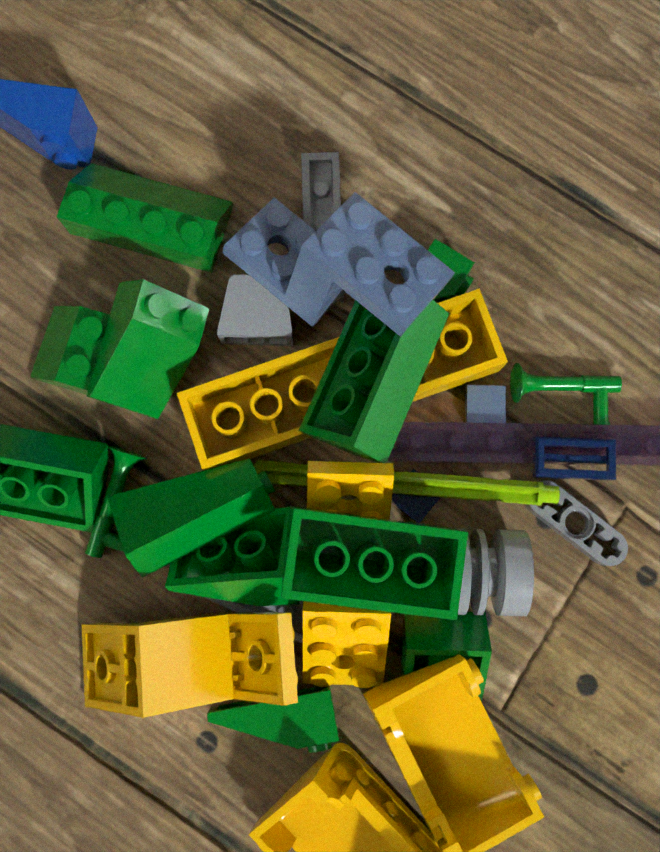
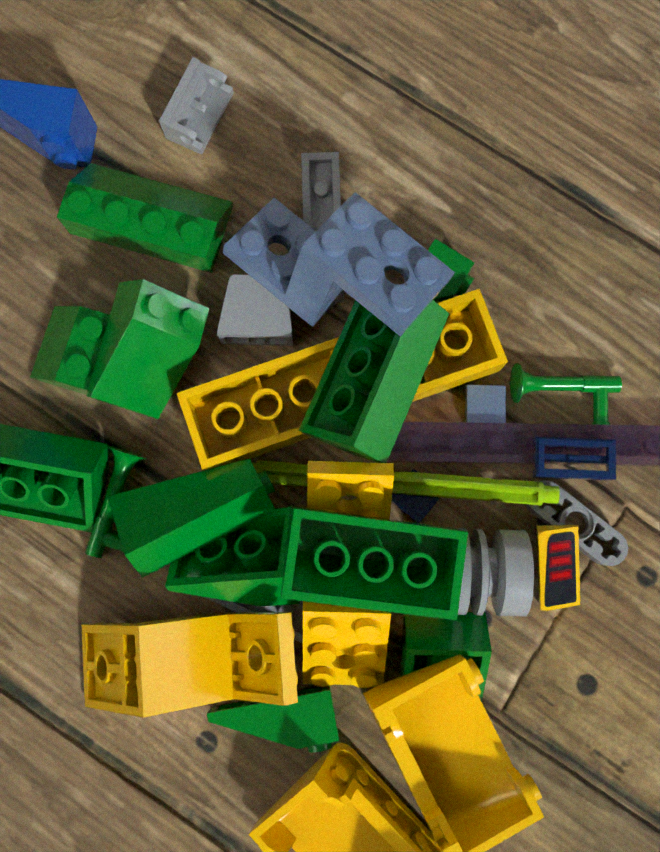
(196, 106): none -> light grey hinge
(558, 566): none -> slope

